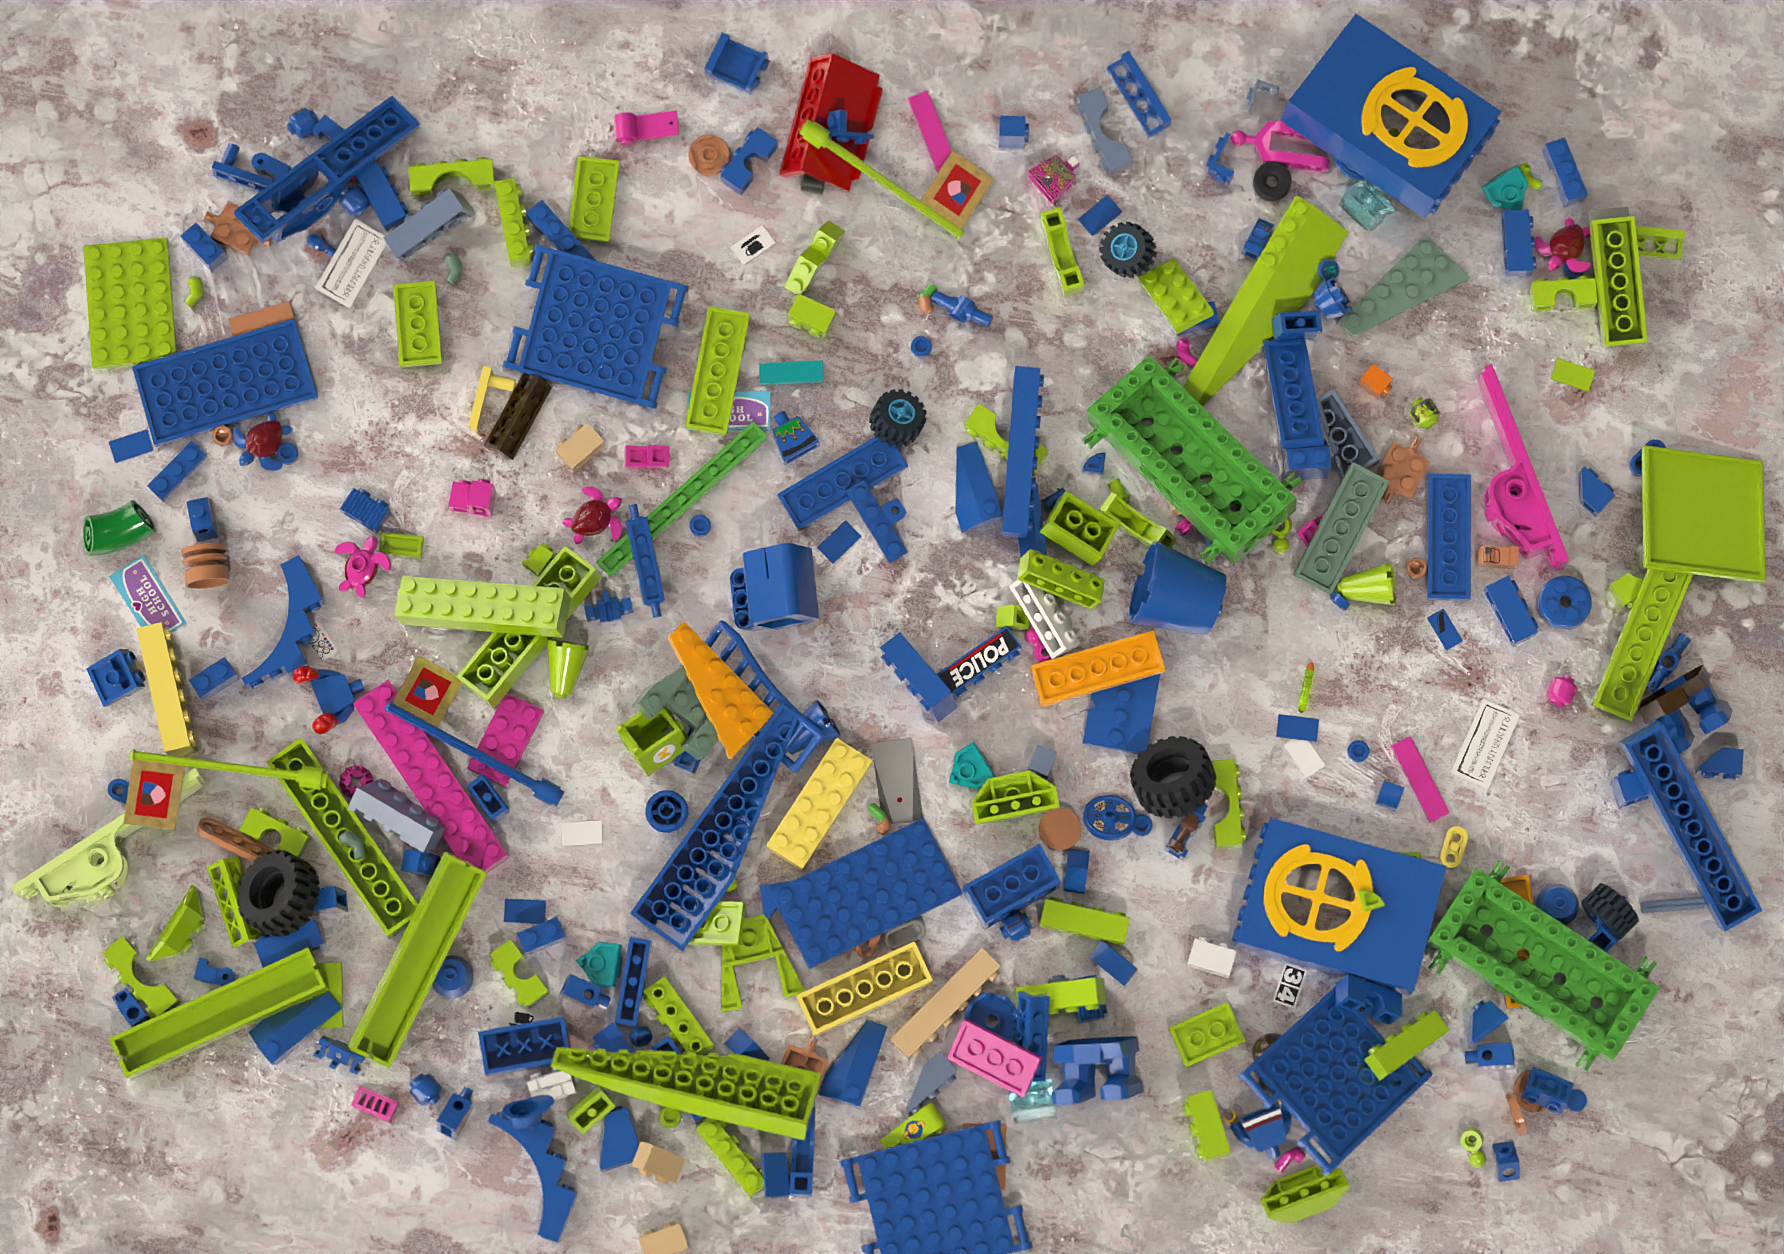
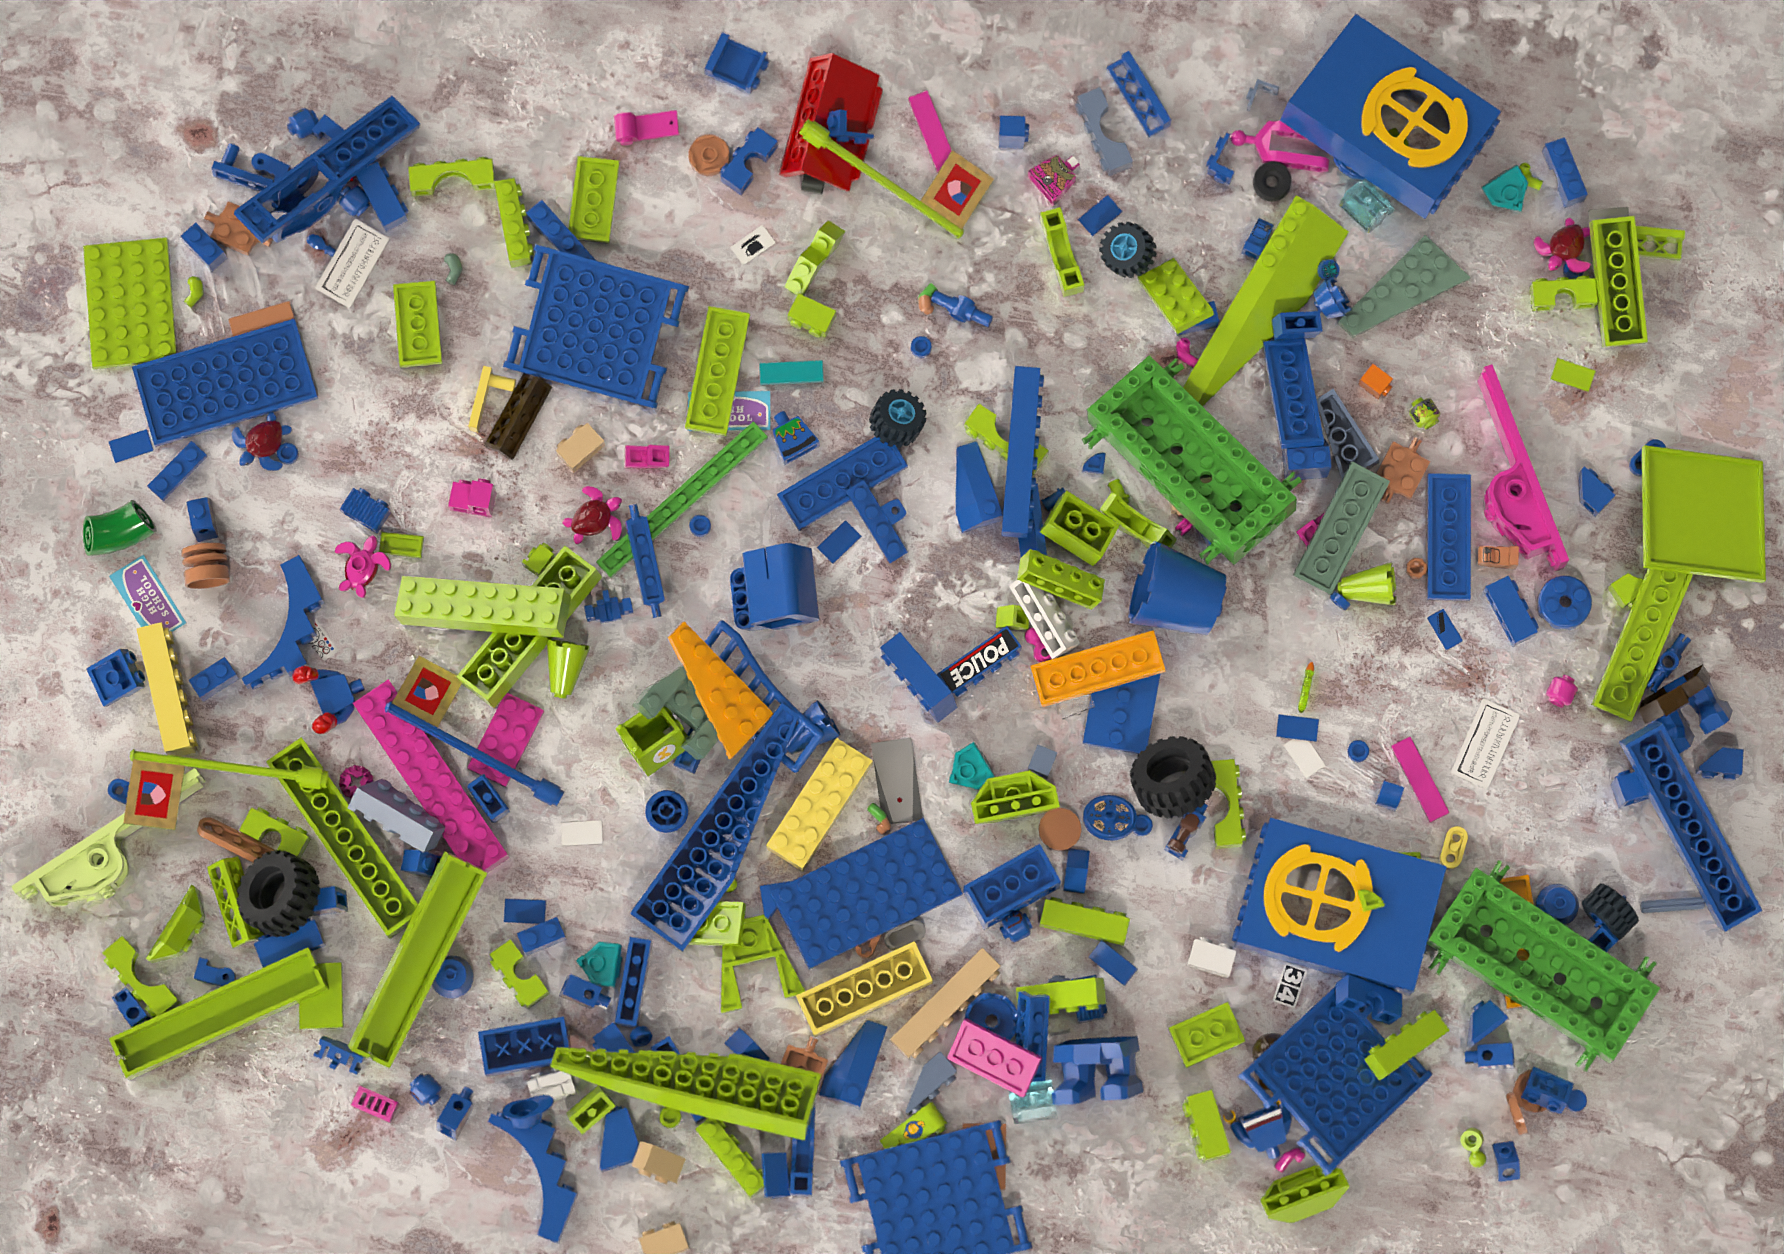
(222, 435): nougat tile -> none
(288, 1029): blue wedge -> none
(354, 841): sand green arm -> none
(428, 223): sand blue wedge -> none
(515, 1016): white sticker -> none
(678, 1018): lime brick -> none
(1280, 543): lime plate -> none
(1518, 243): blue brick -> none

